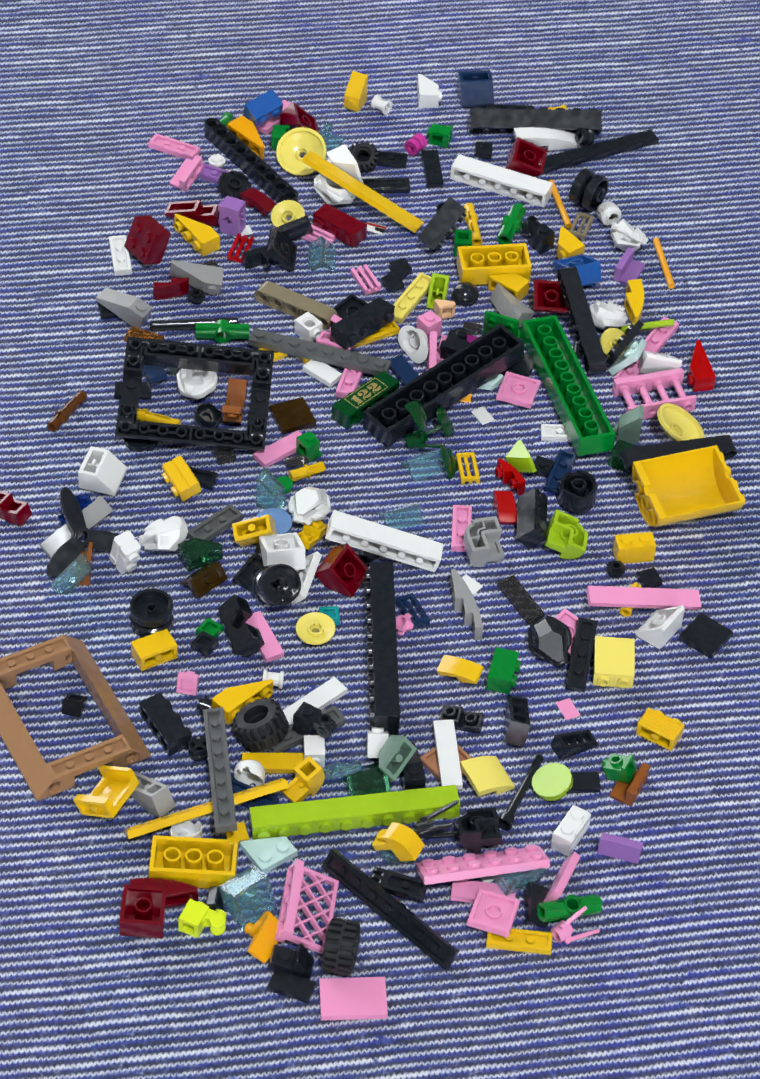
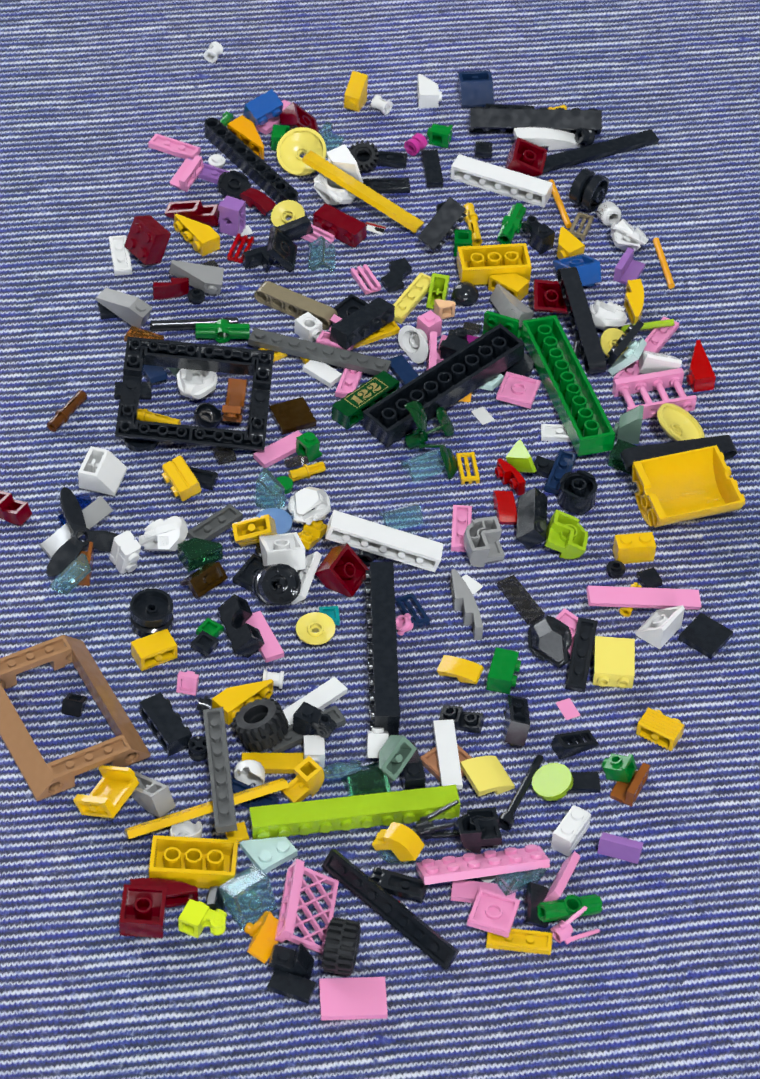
(212, 53): none -> white bush

